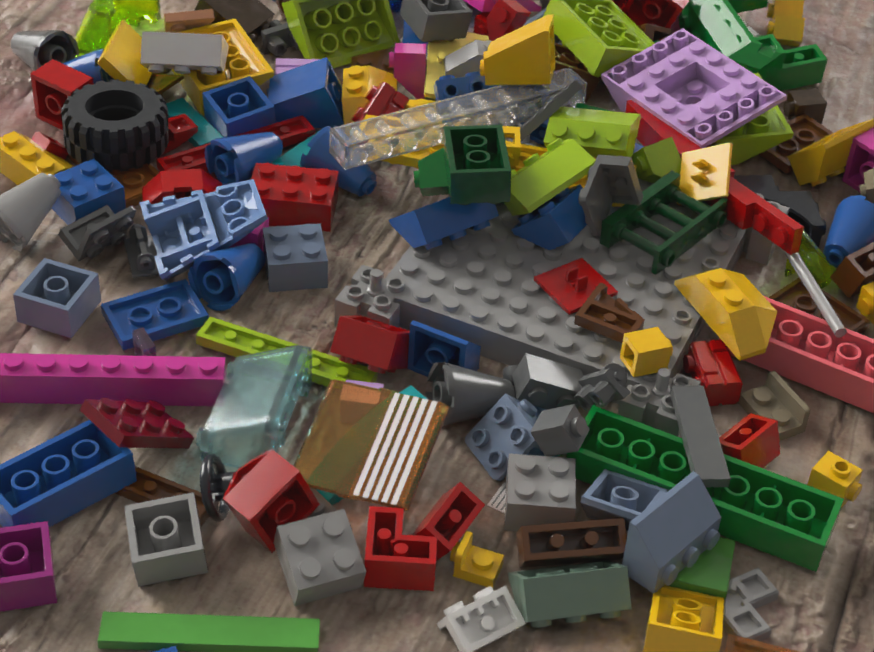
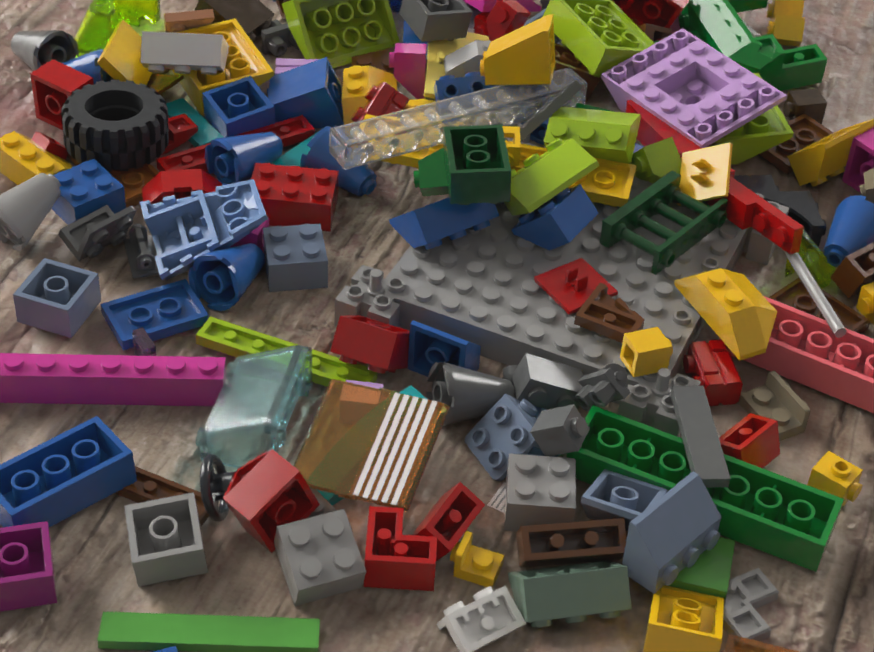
(137, 423): dark red plate -> none
(609, 182): dark grey bracket -> none

